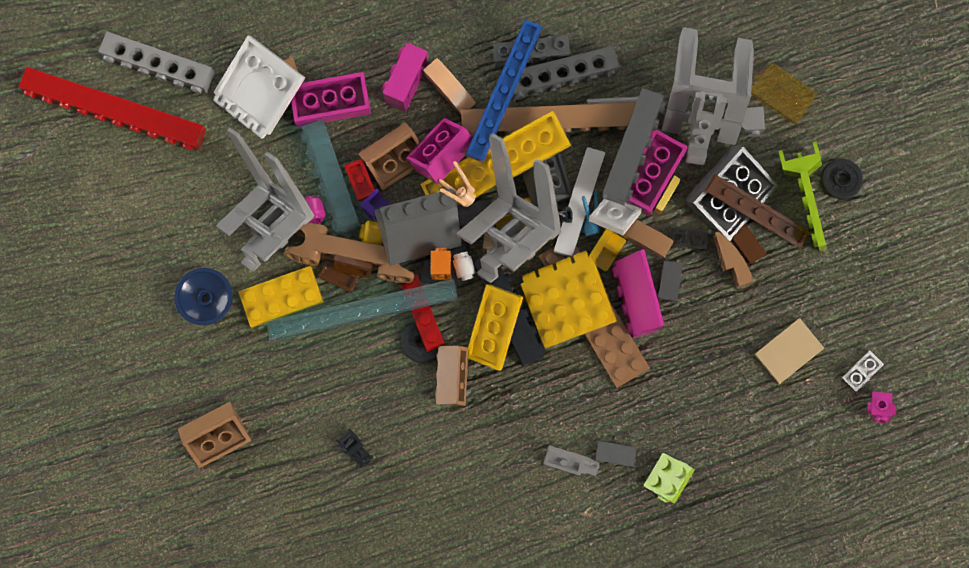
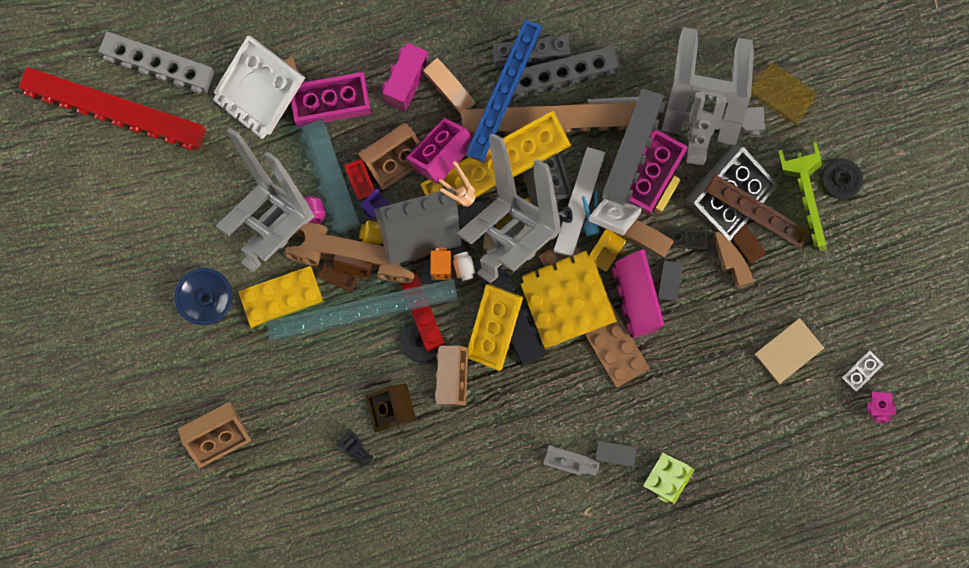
(390, 407): none -> dark brown slope

